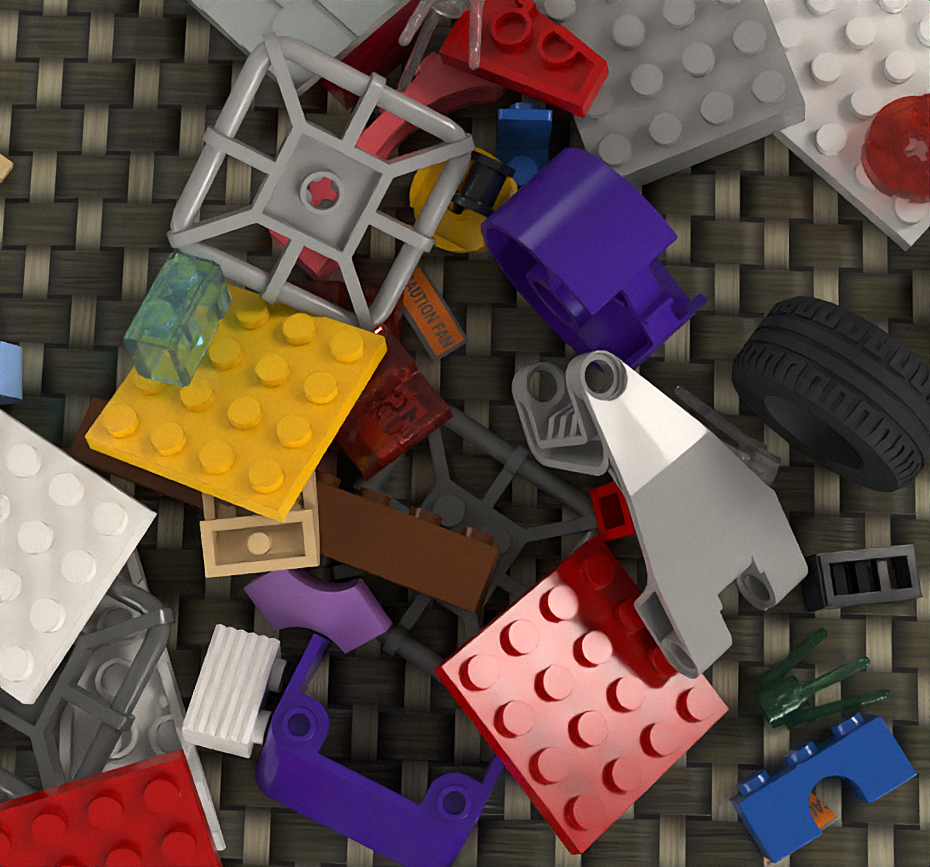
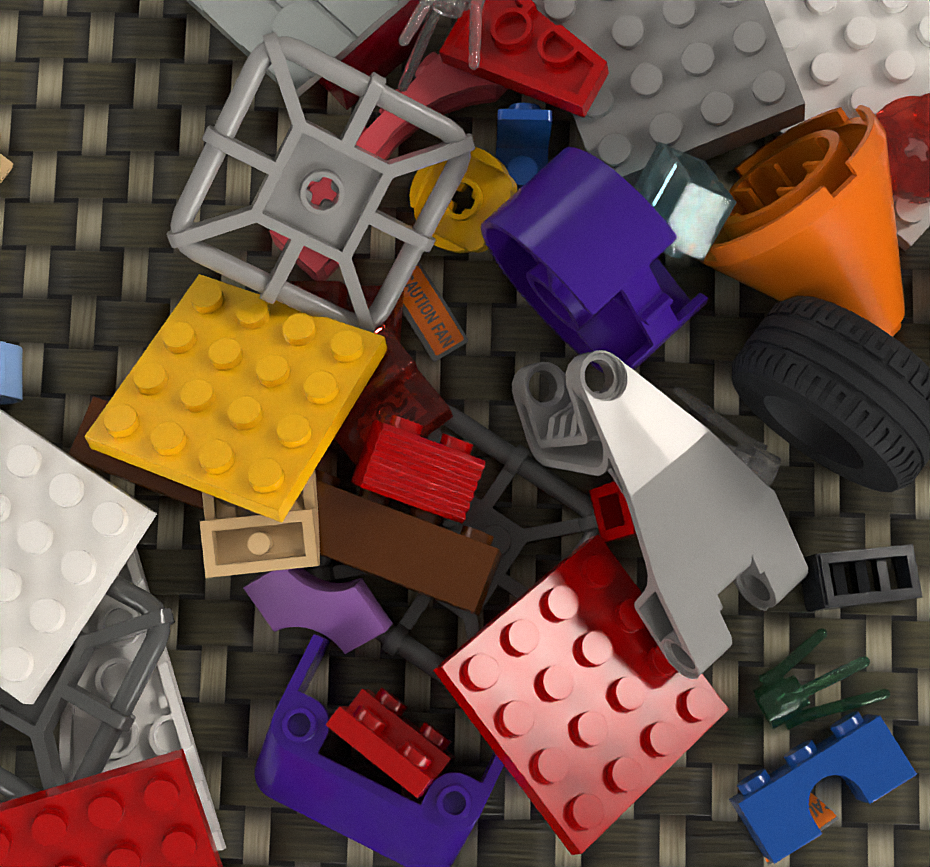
(178, 319): clear light blue brick -> none
(233, 691): white brick -> none
(392, 742): none -> red plate
(418, 470): none -> red brick
(482, 184): black bush -> none
(687, 199): none -> clear light blue piece
(818, 219): none -> orange cone

